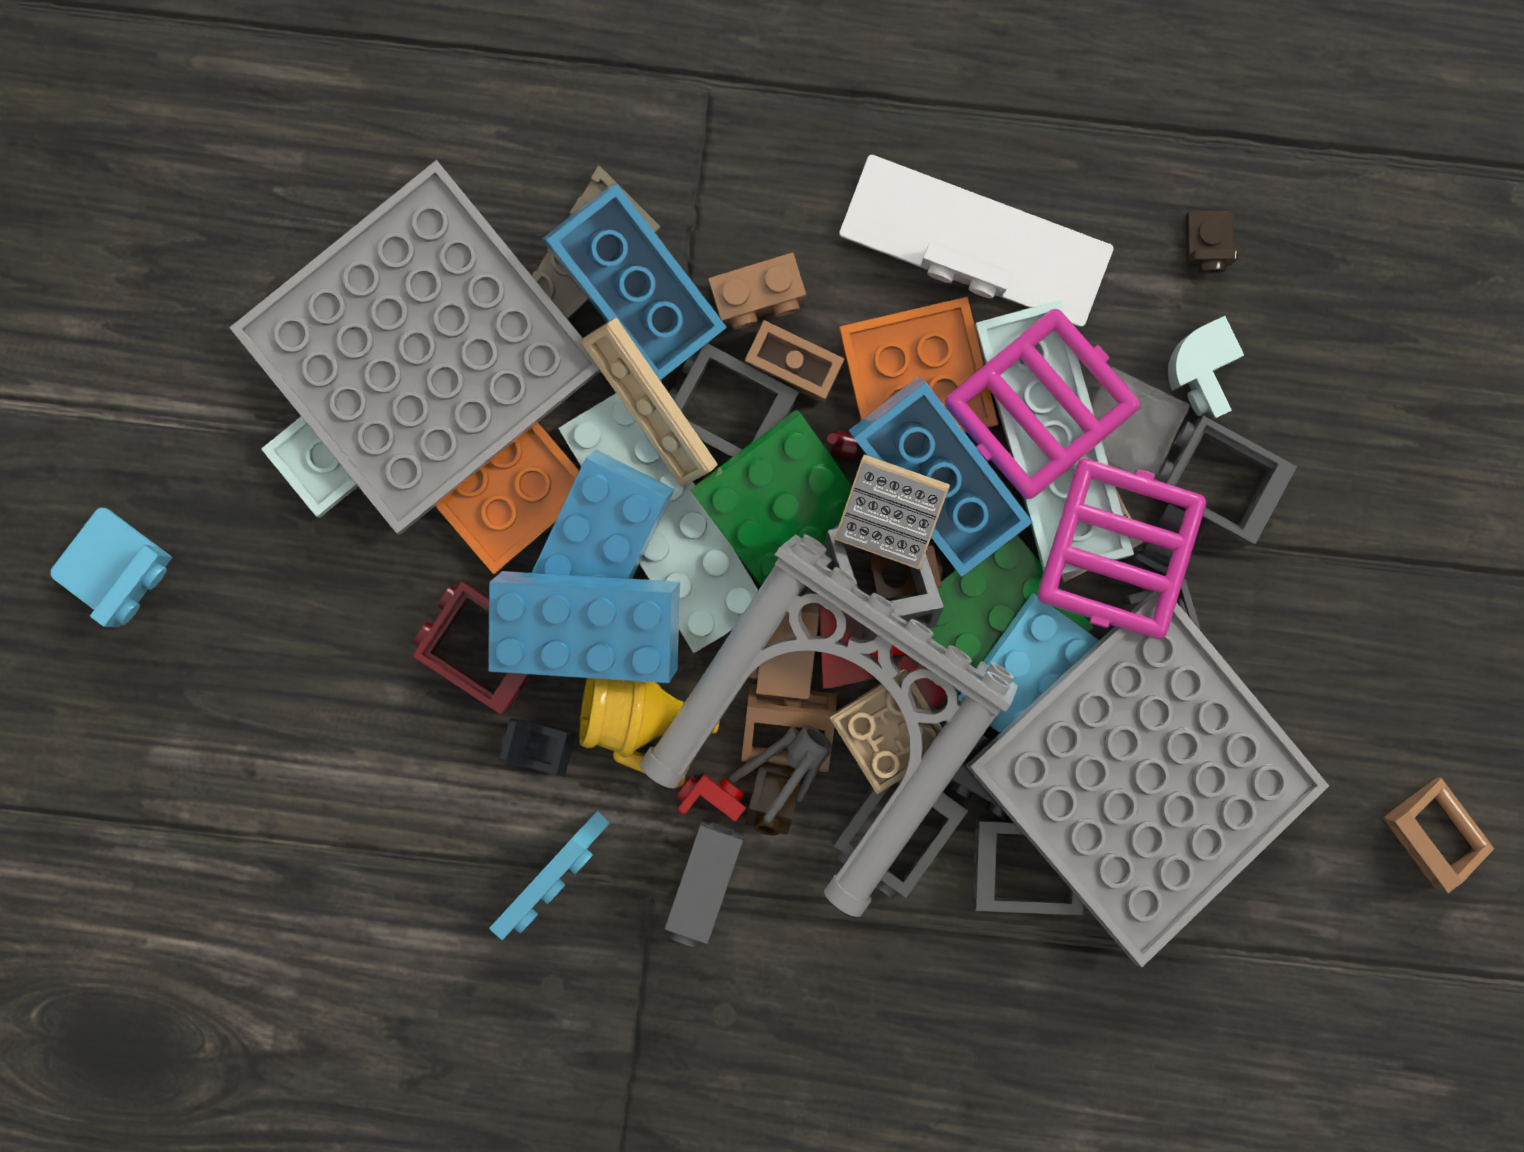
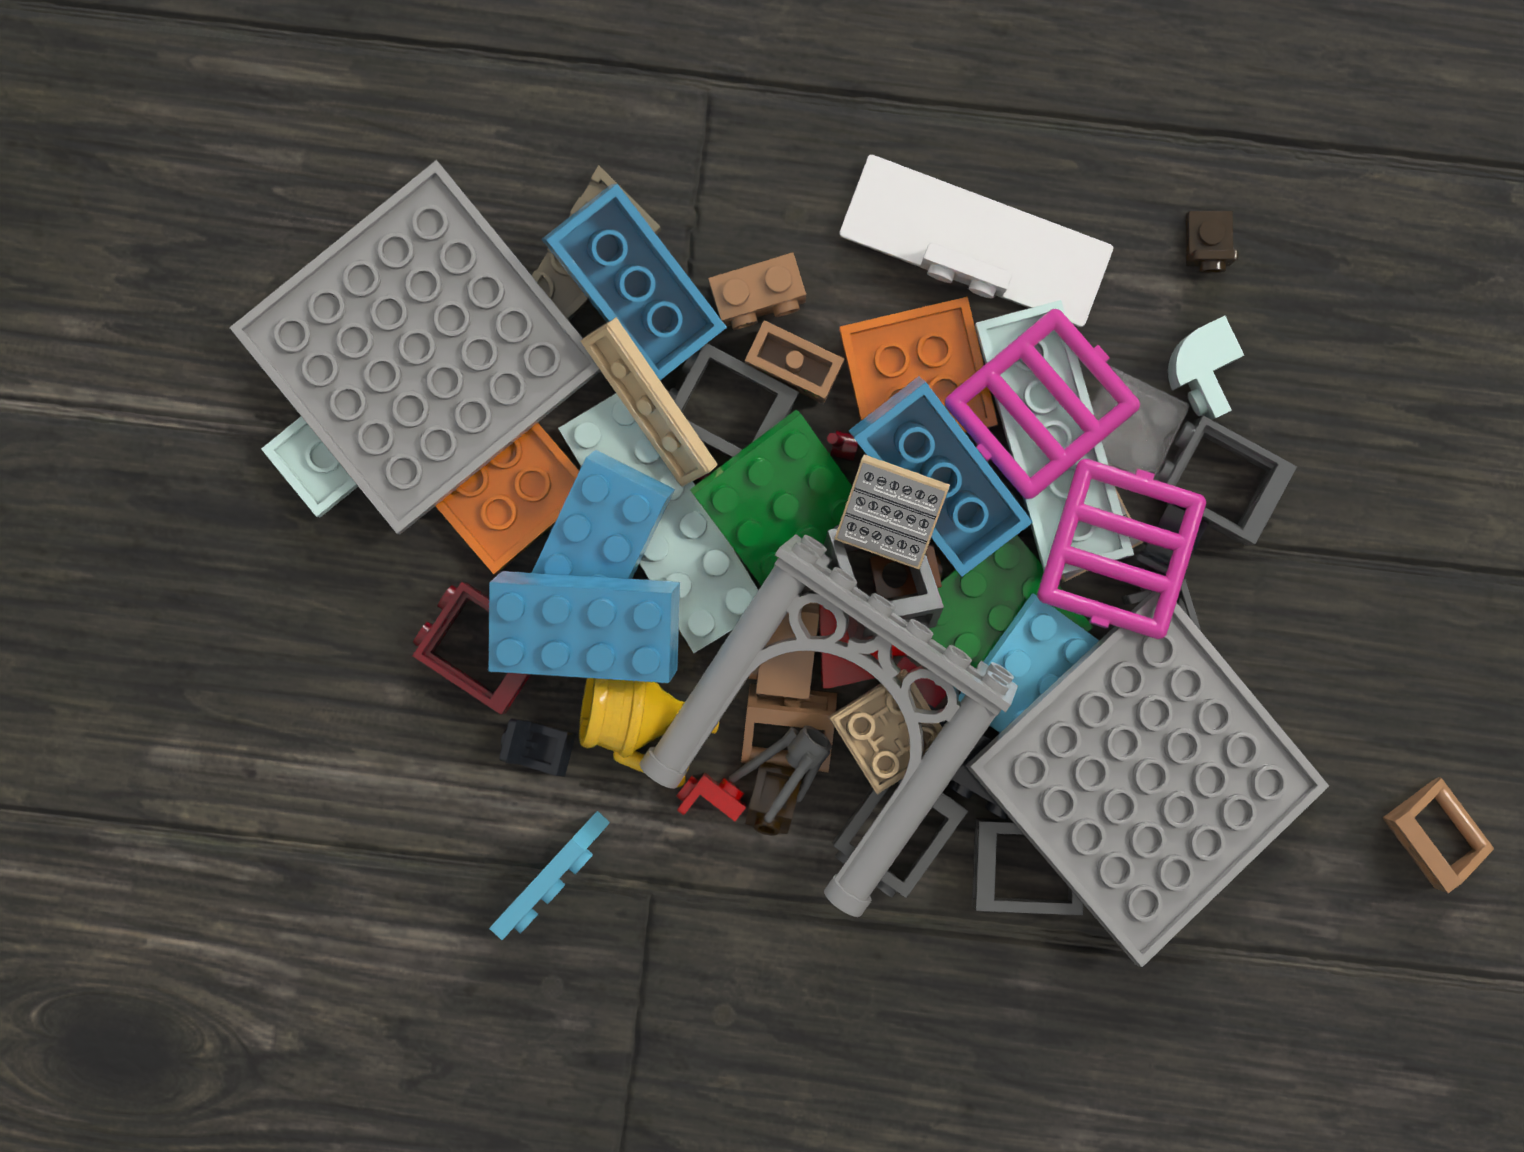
(110, 567): medium azure bracket -> none
(704, 883): dark grey window -> none

